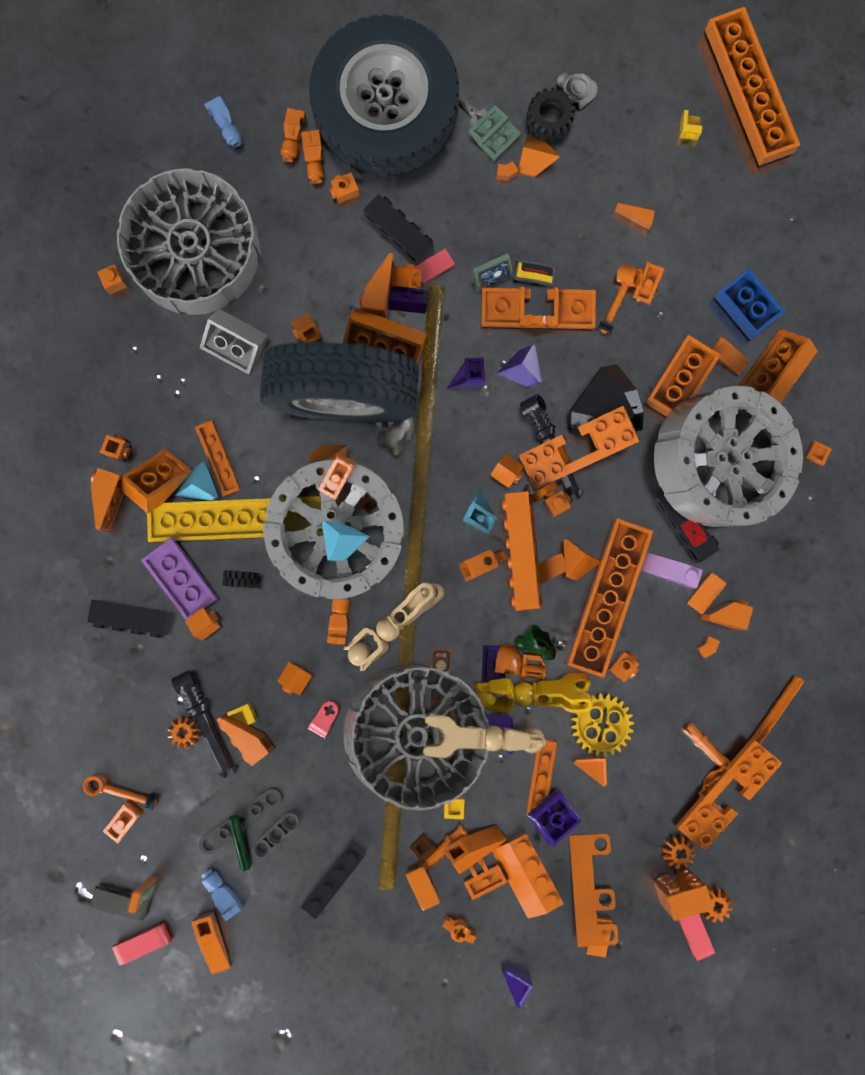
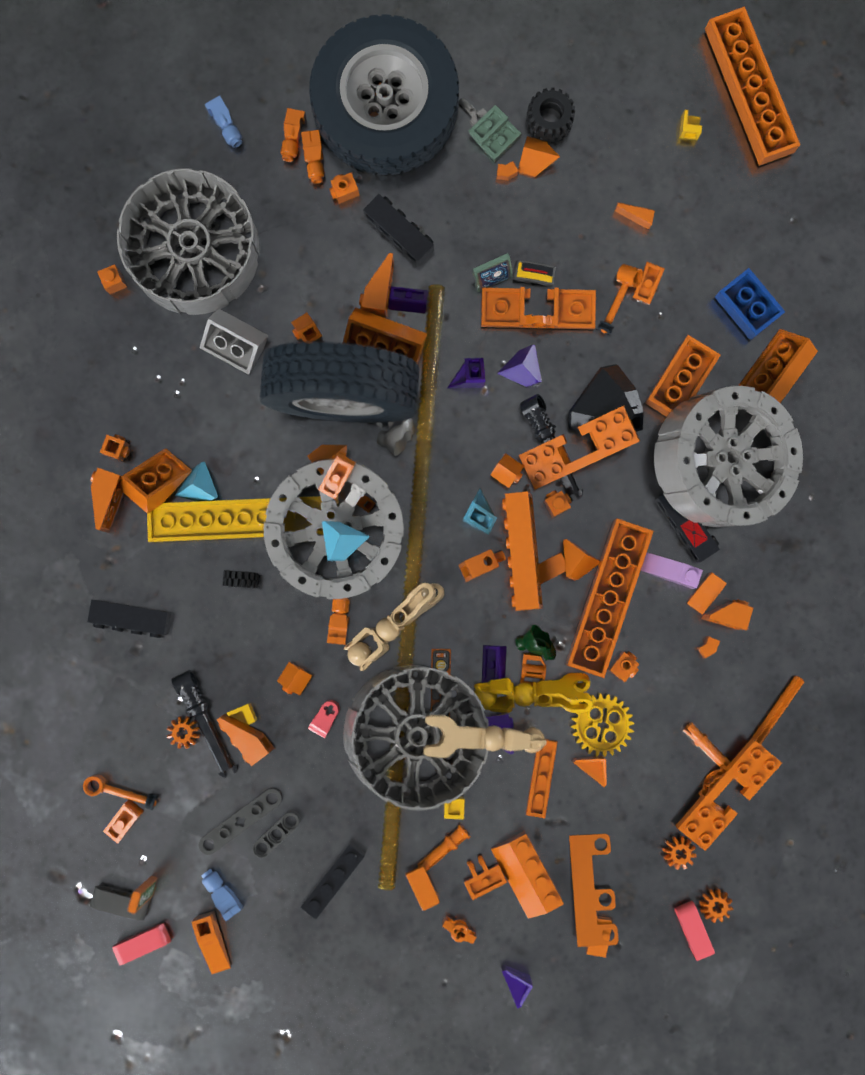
(179, 578): medium lavender tile -> none
(203, 623): orange brick -> none
(218, 458): orange tile -> none
(239, 842): dark green axle -> none
(406, 276): orange brick -> none
(423, 848): reddish brown tile -> none
(435, 266): coral tile -> none
(474, 847): orange slope -> none
(508, 660): orange brick -> none
(544, 491): orange tile -> none
(564, 814): dark purple brick -> none
(578, 87): light grey hair -> none
(683, 894): orange brick -> none
(730, 356): orange slope -> none
(818, 453): orange tile -> none

